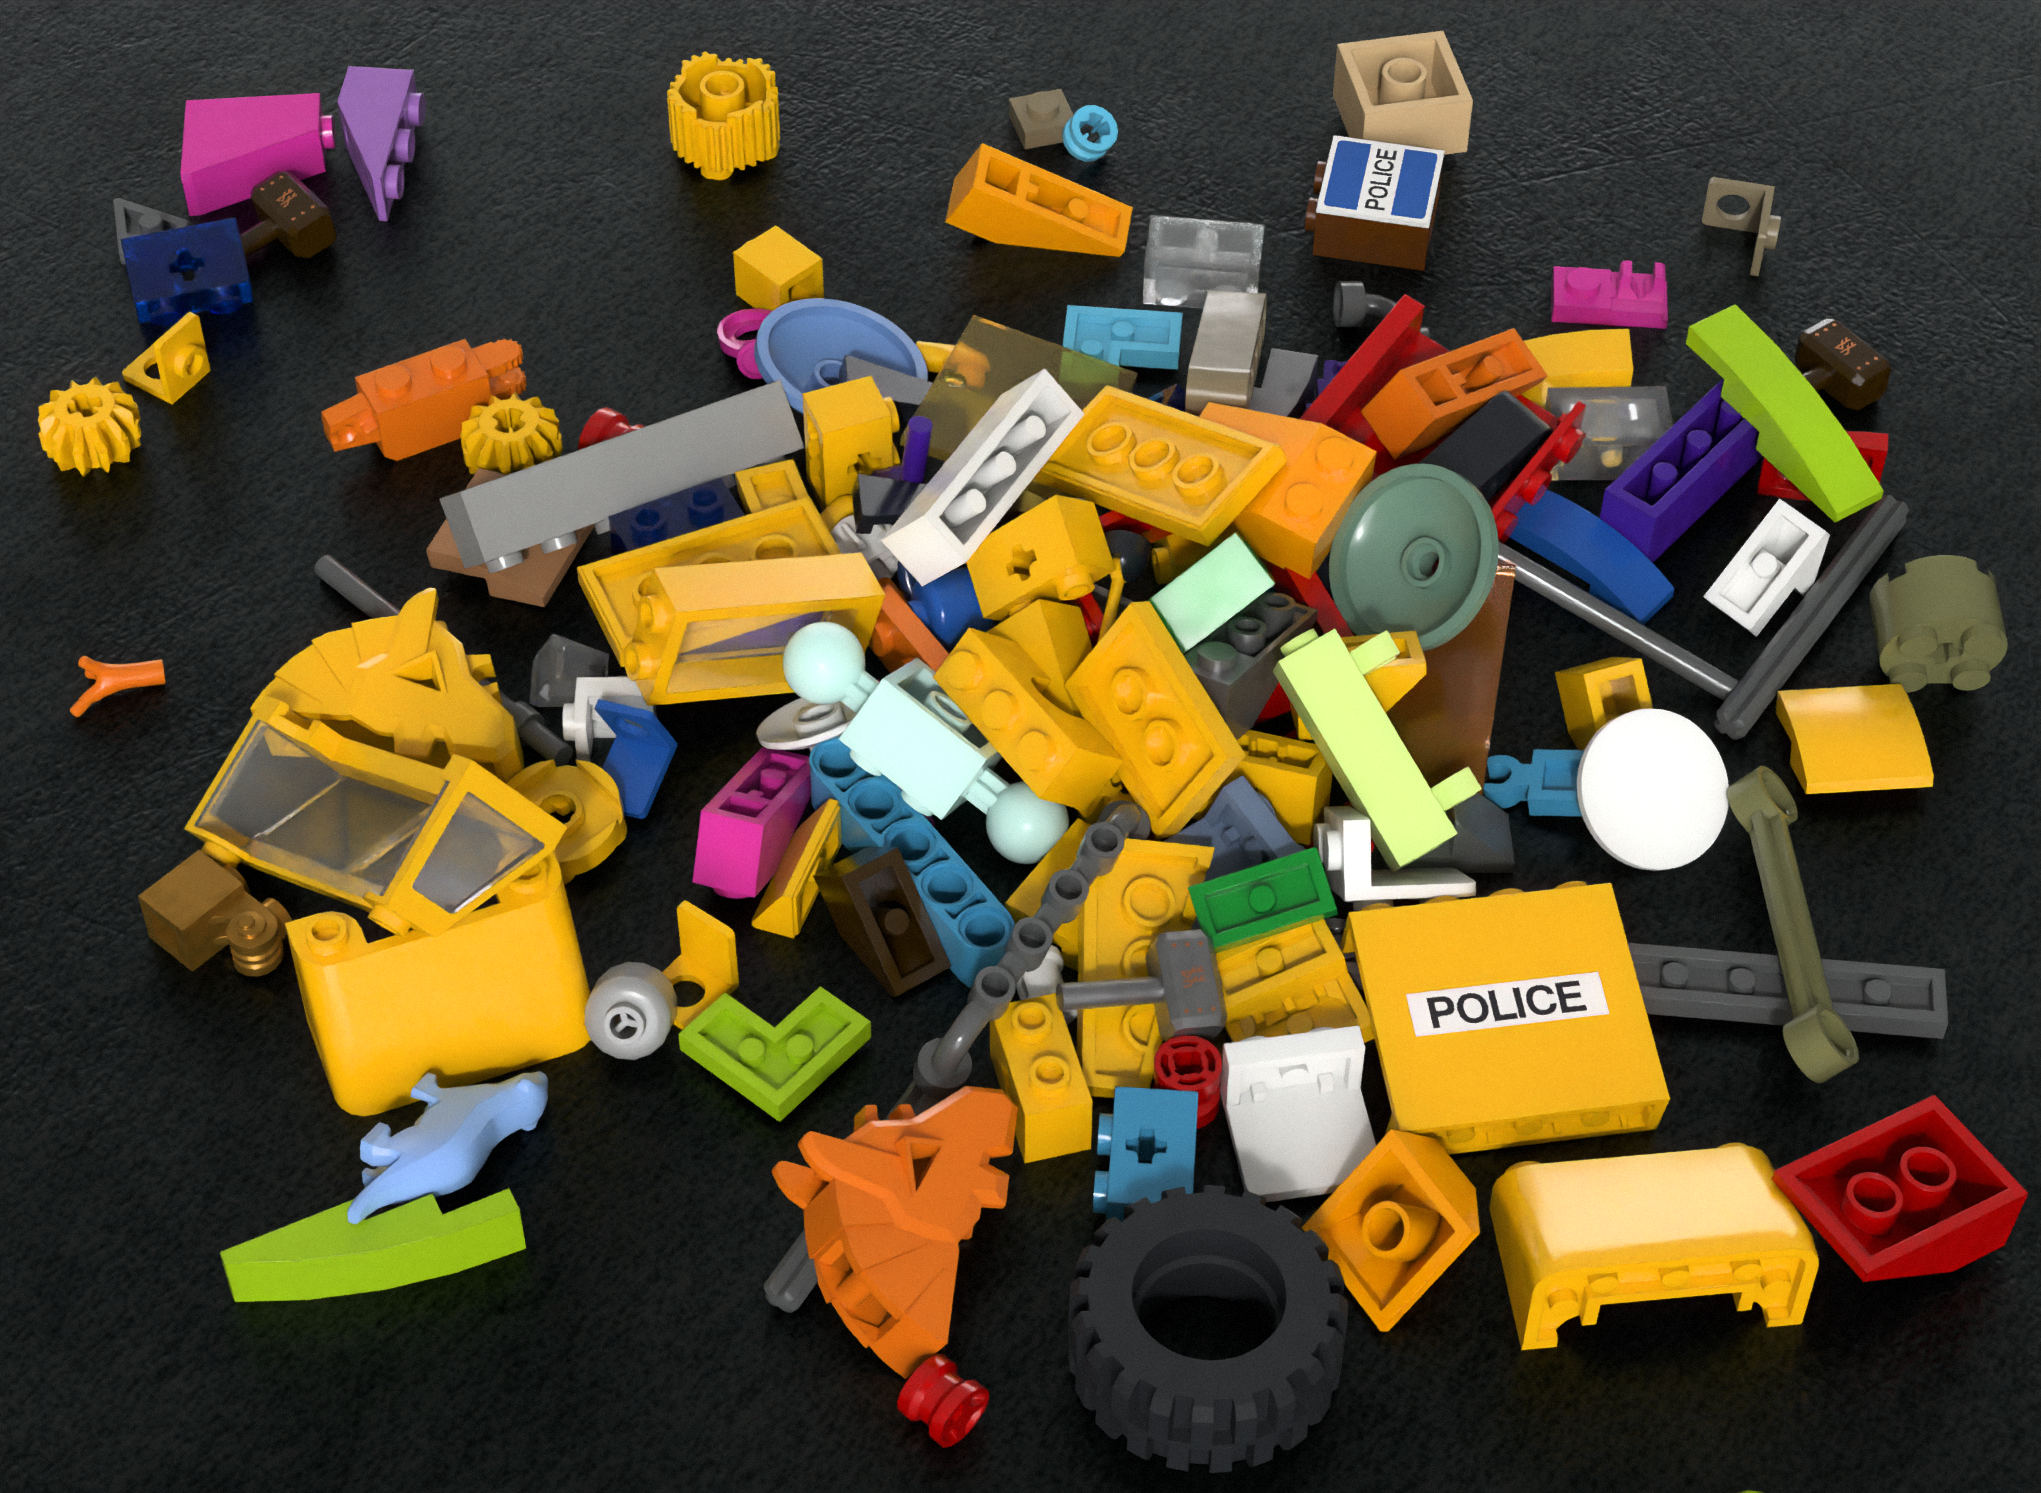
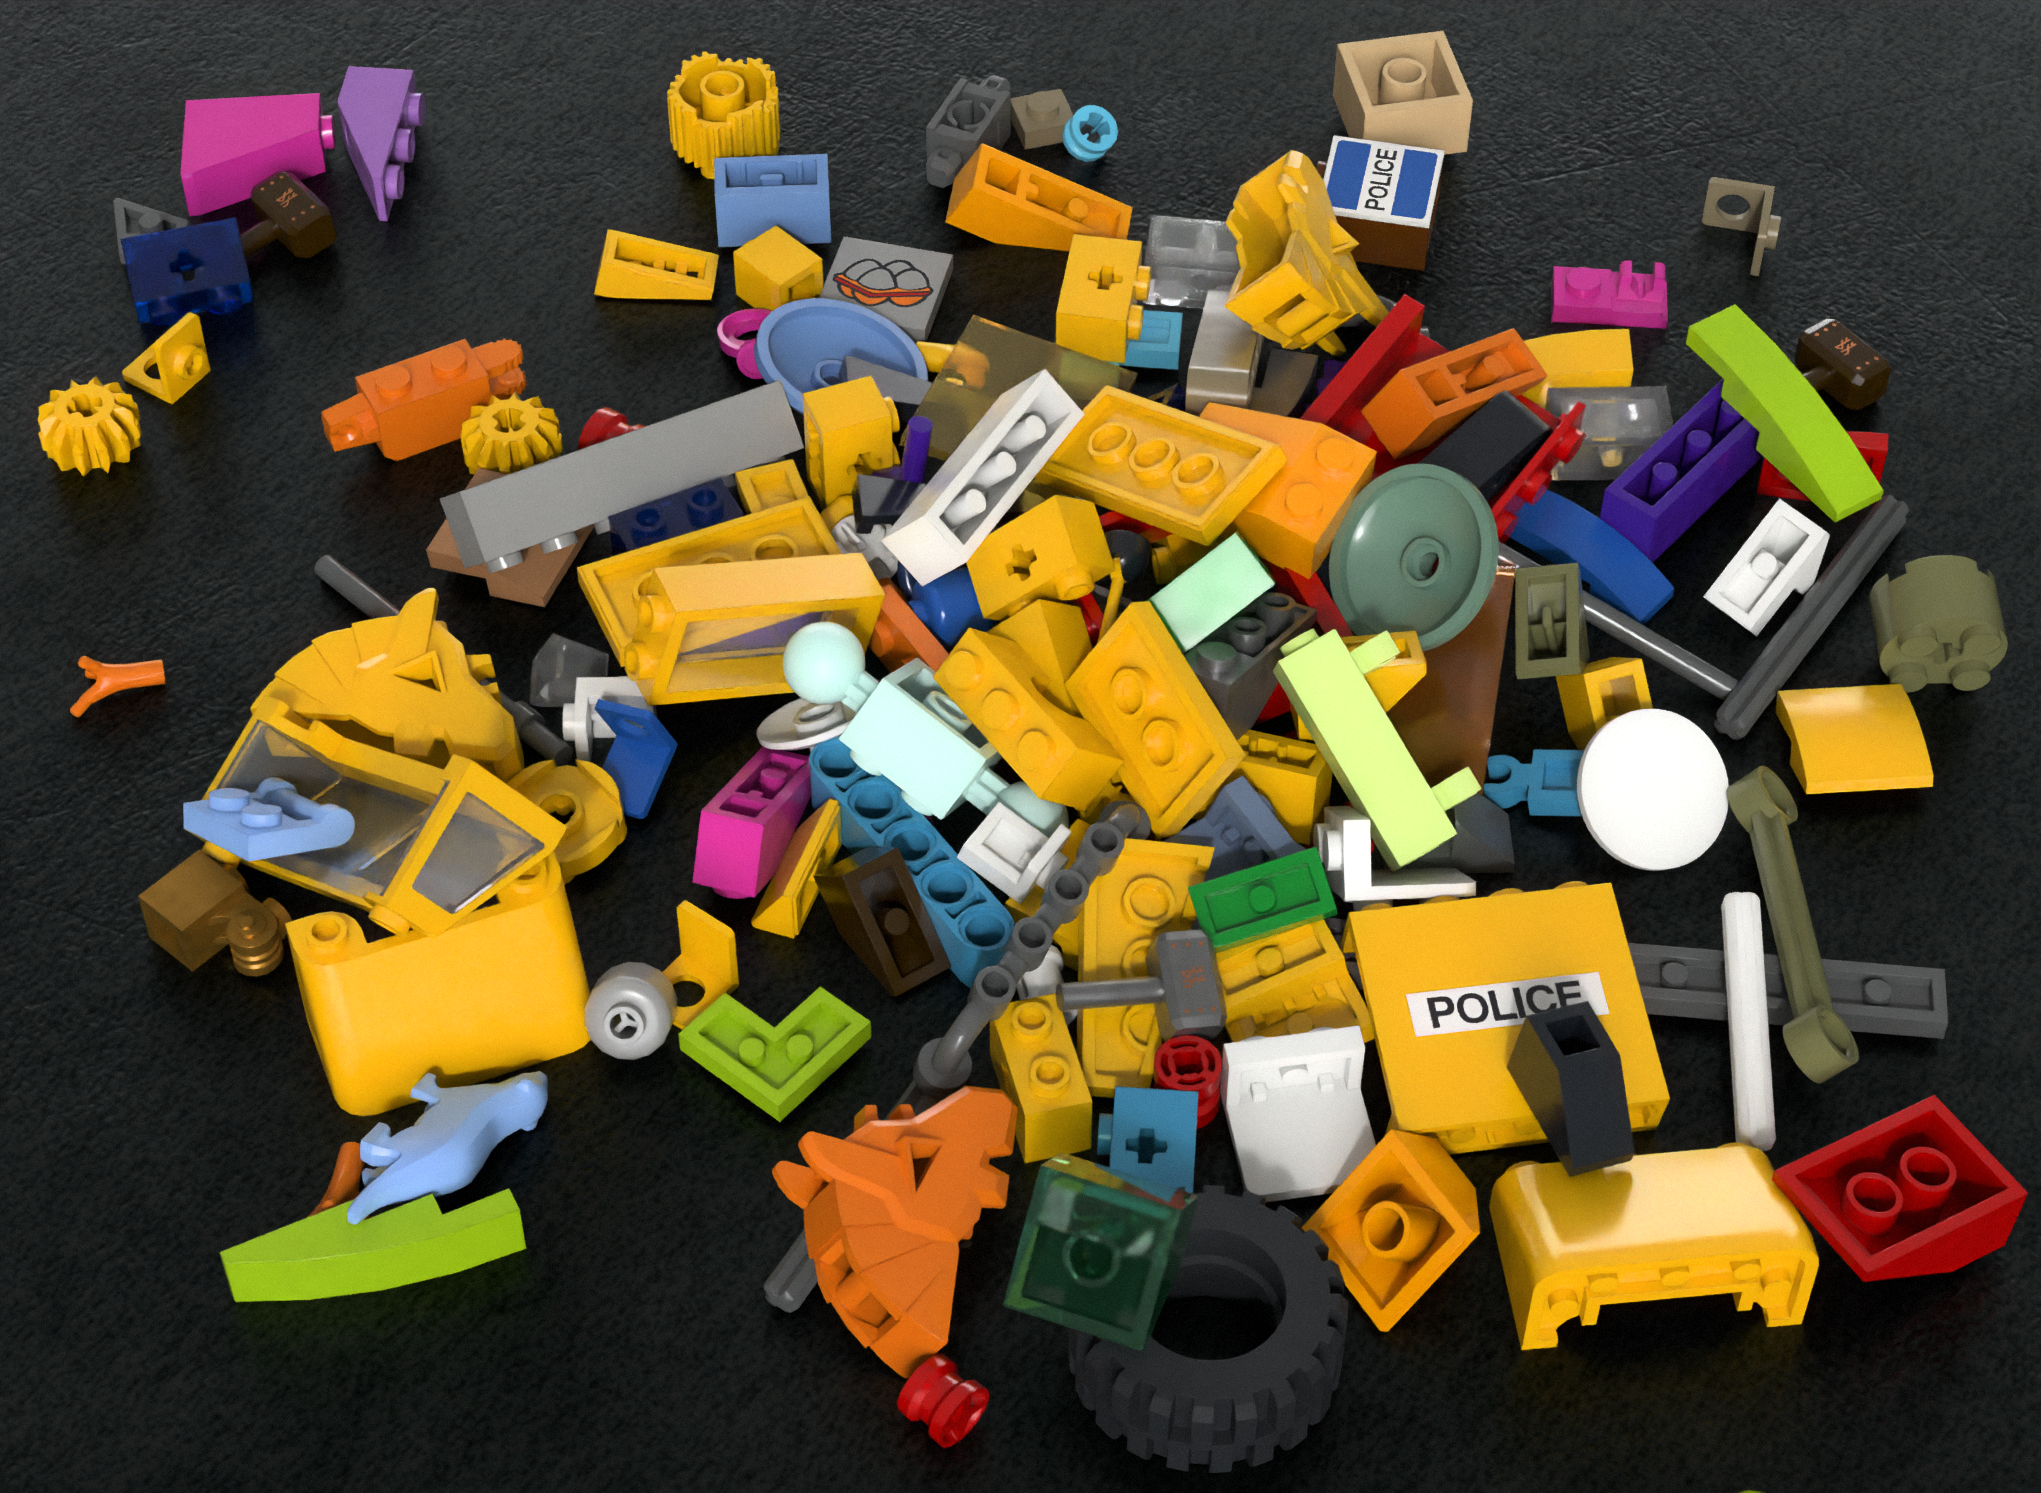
(267, 821): none -> light blue plate
(345, 1178): none -> orange bar
(641, 268): none -> yellow slope
(772, 191): none -> medium blue slope
(891, 281): none -> light grey tile
(965, 121): none -> dark grey piece
(1014, 853): none -> white bracket
(1099, 1250): none -> clear green slope
(1100, 297): none -> yellow brick
(1295, 260): none -> yellow animal
(1550, 621): none -> olive slope
(1574, 1087): none -> black slope
(1748, 1020): none -> white axle

